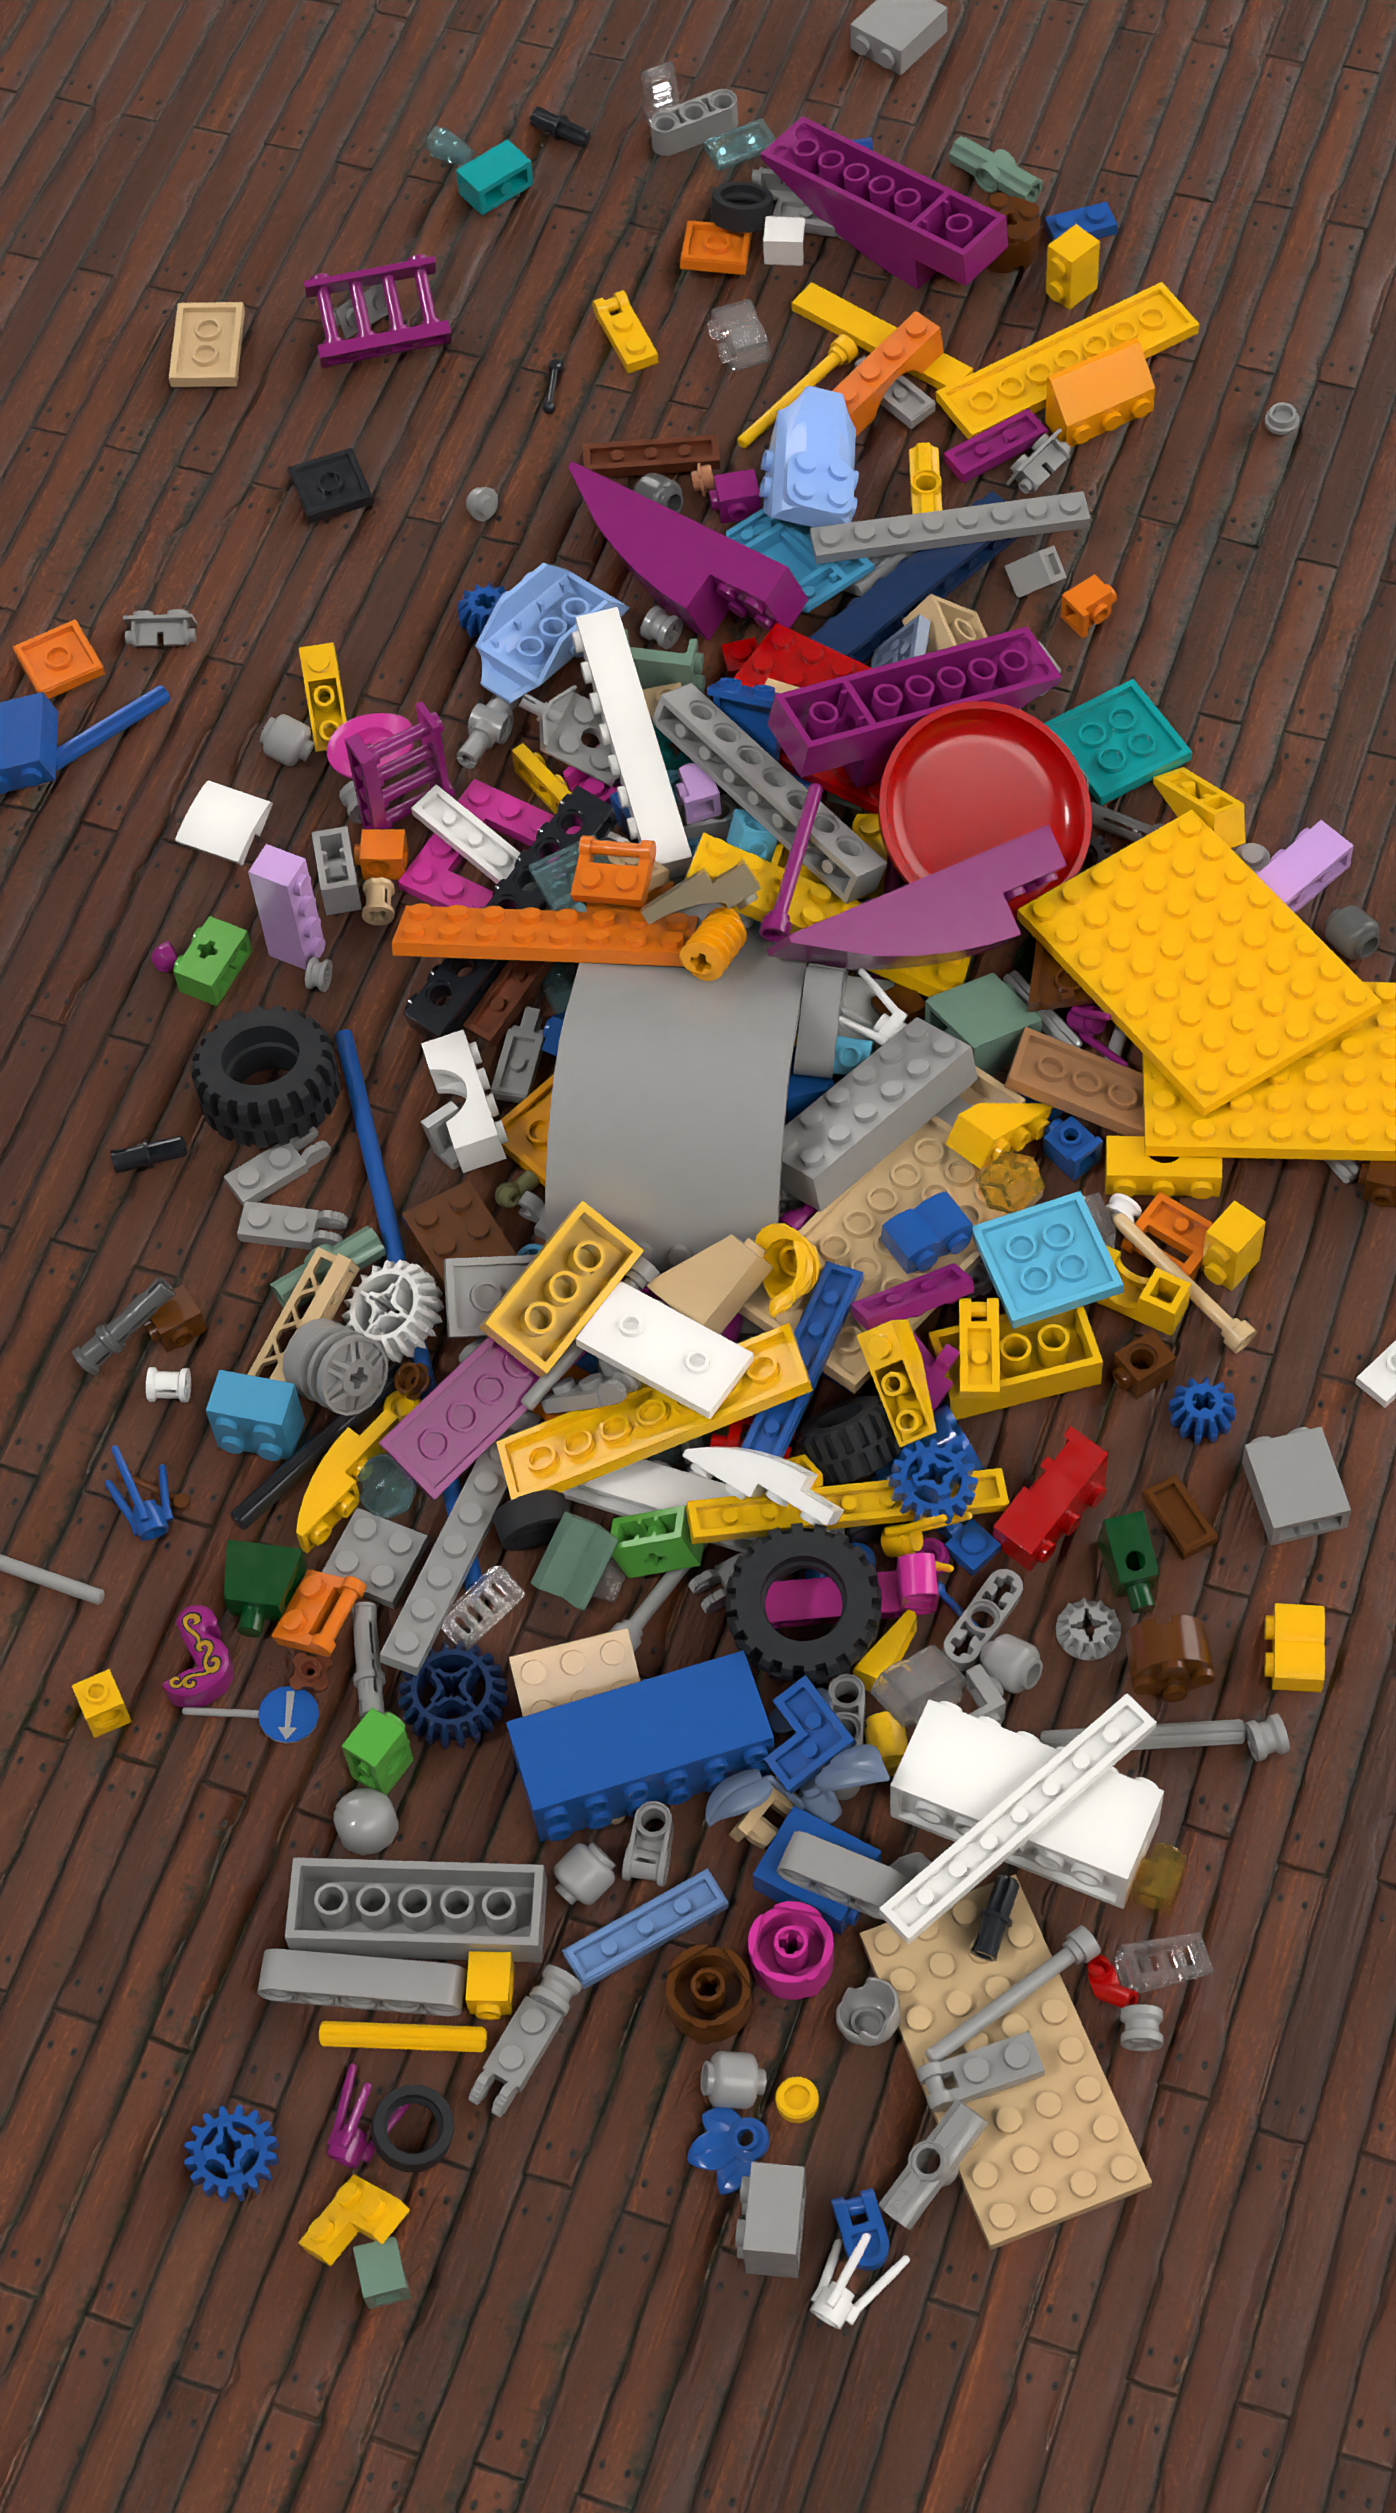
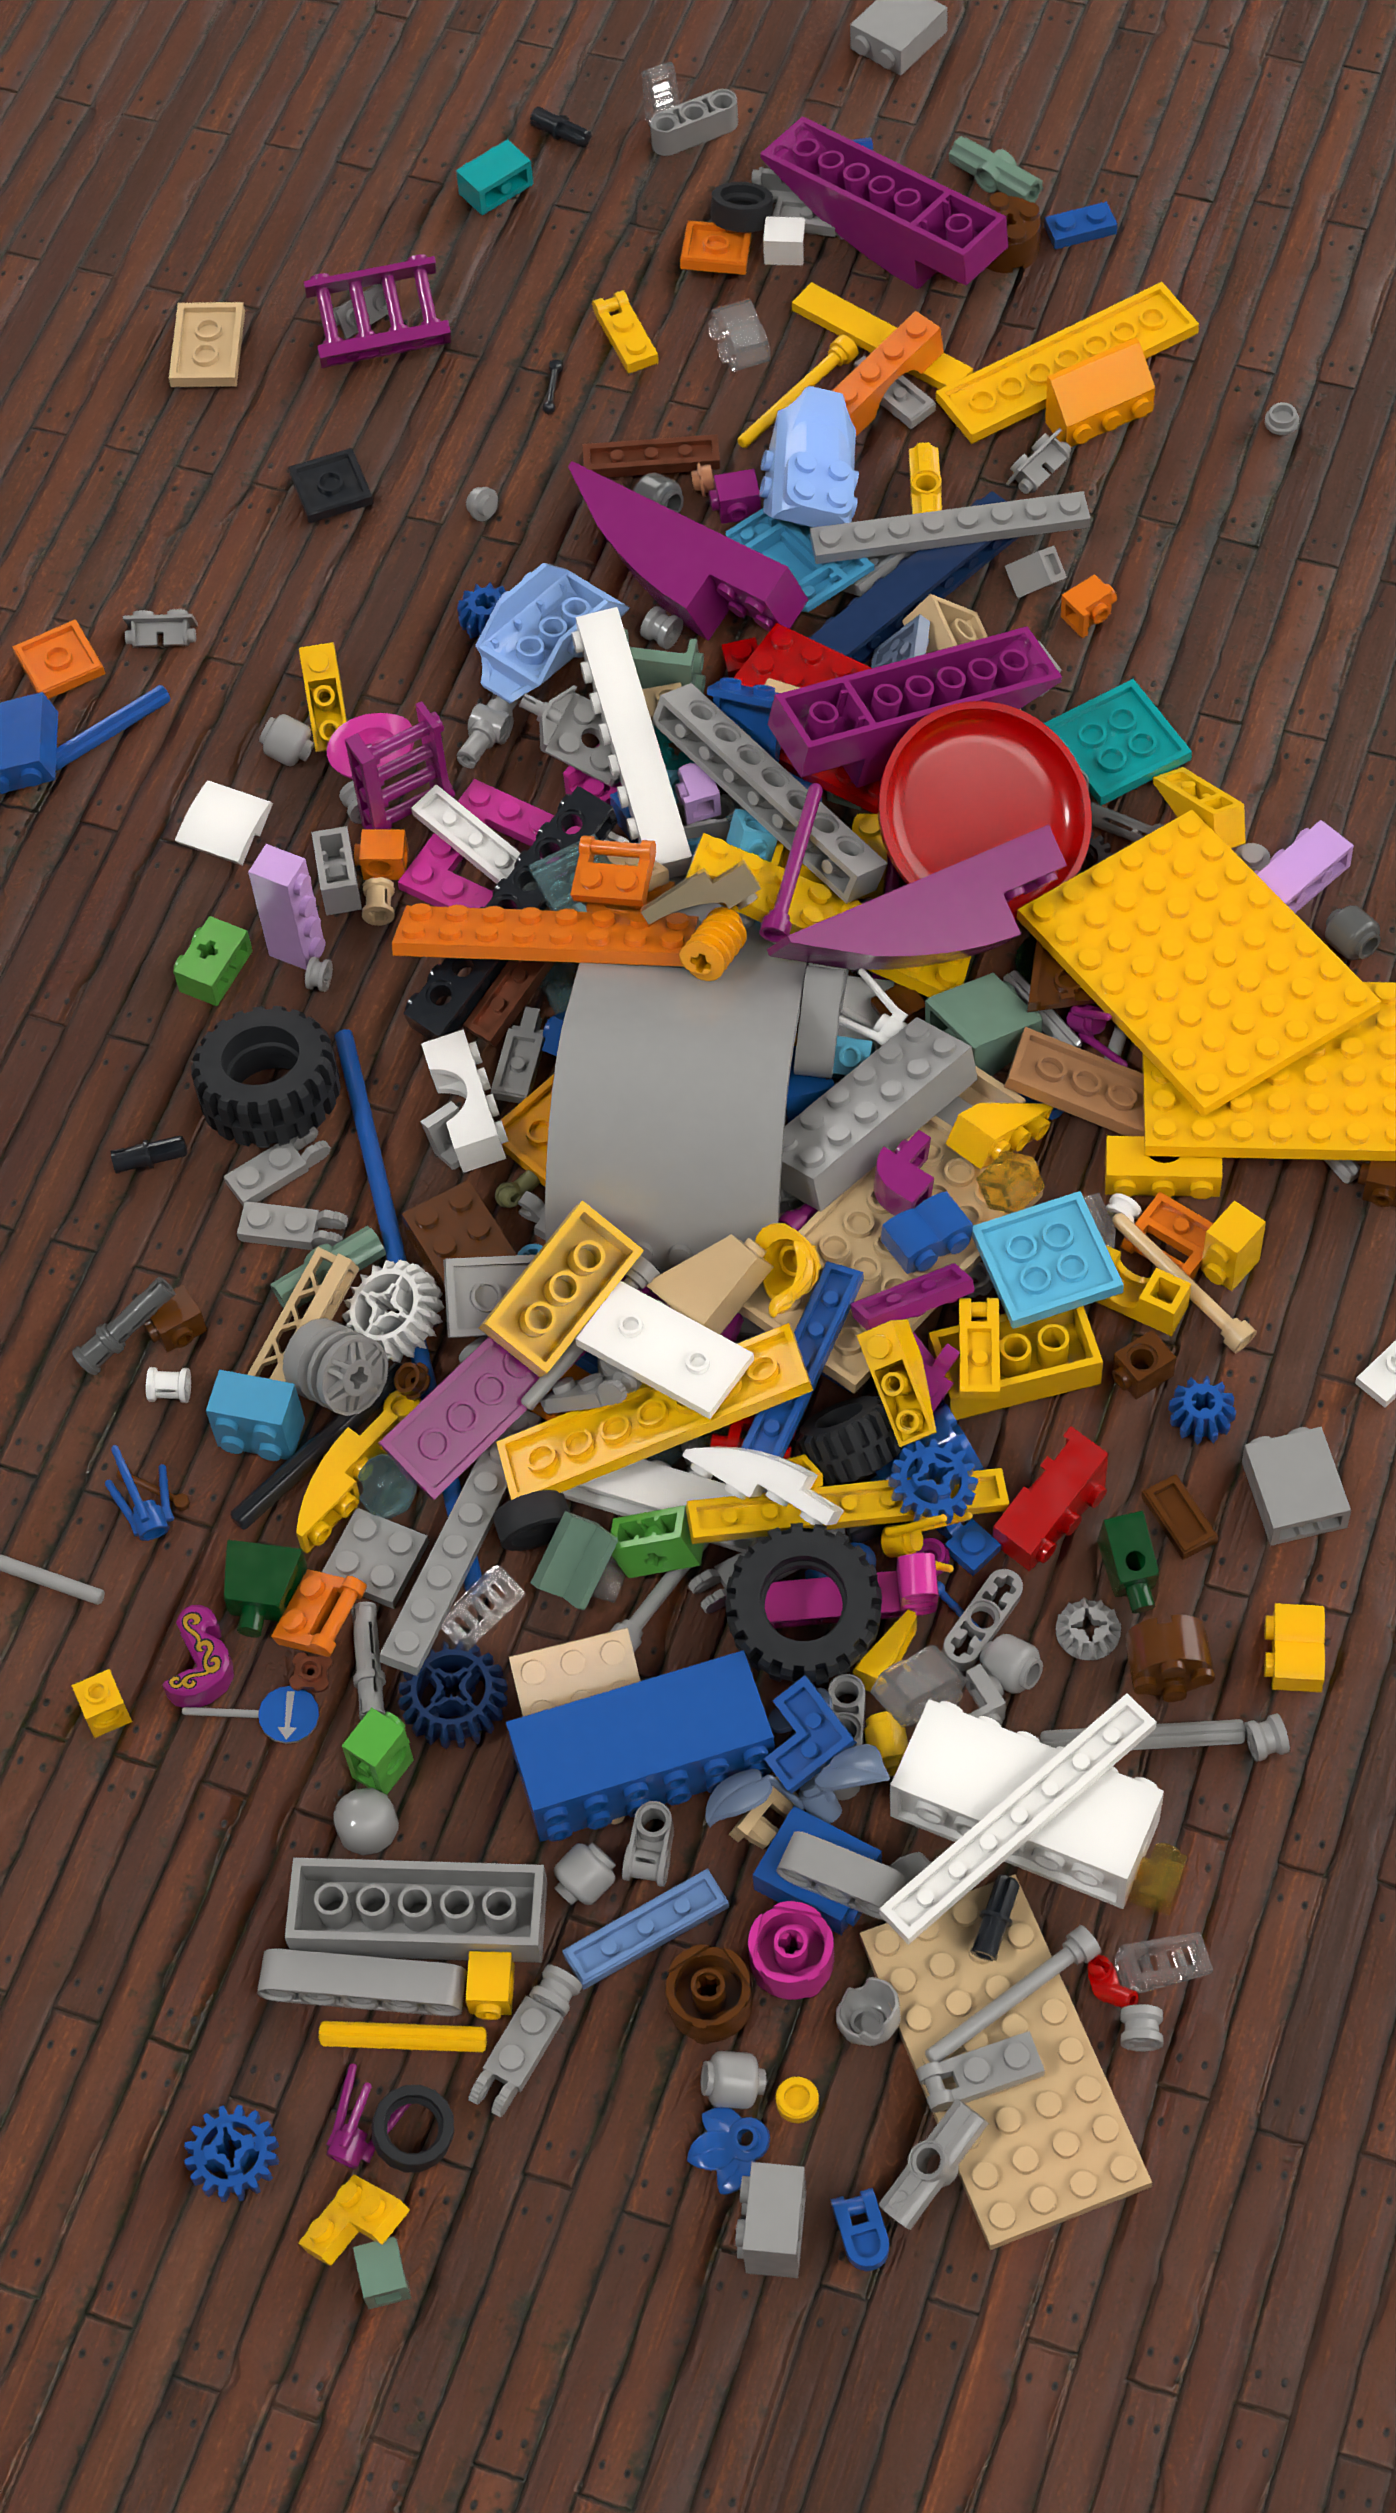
(164, 957): magenta hinge -> none
(448, 147): clear light blue cone -> none
(538, 777): yellow plate -> none
(739, 144): clear light blue plate -> none
(833, 2302): white plant -> none
(898, 1176): none -> magenta brick
(994, 445): magenta plate -> none
(1071, 1156): blue brick -> none
(1072, 267): yellow brick -> none

